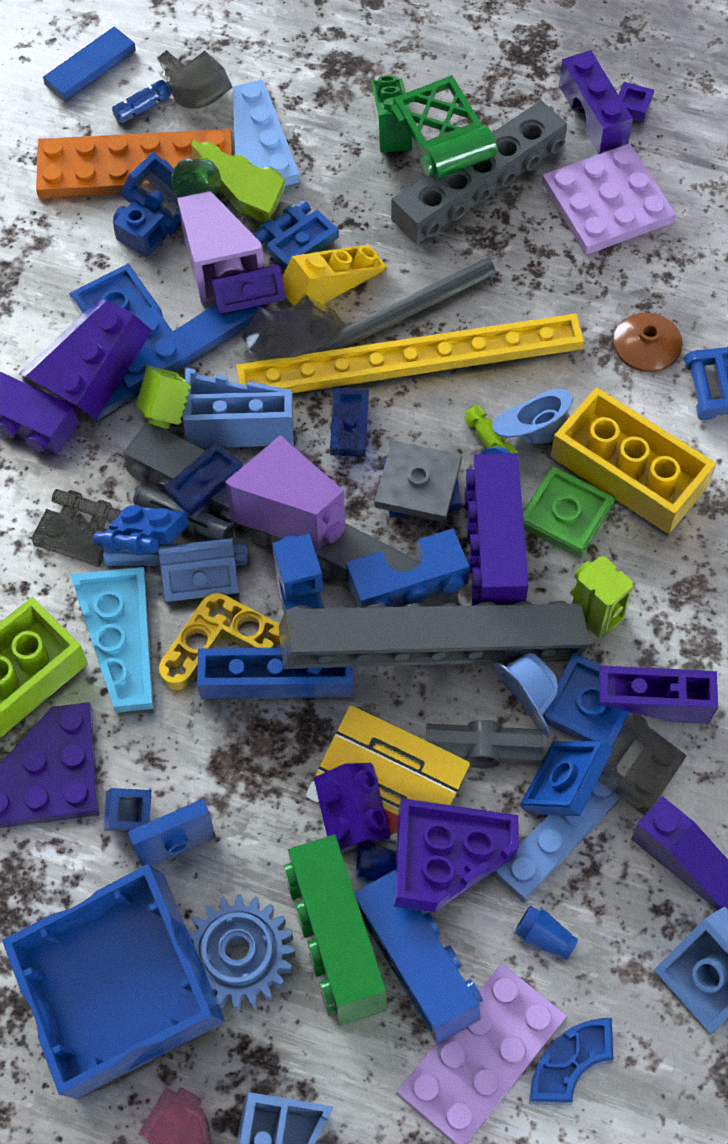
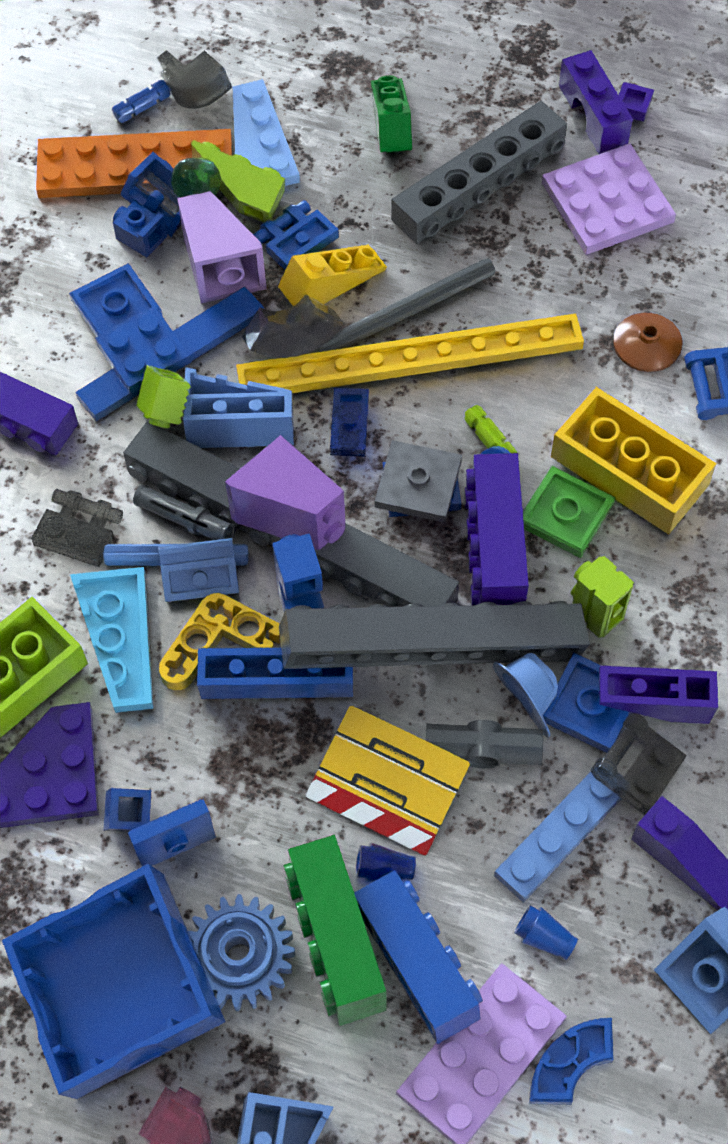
(89, 63): blue tile -> none
(90, 357): dark purple wedge -> none
(141, 530): blue plate -> none
(202, 478): clear blue plate -> none
(248, 289): dark purple plate -> none
(352, 805): dark purple bracket -> none
(440, 570): blue arch -> none
(448, 851): dark purple plate -> none
(450, 150): green piece -> none
(537, 418): medium blue piece -> none
(566, 778): blue plate -> none

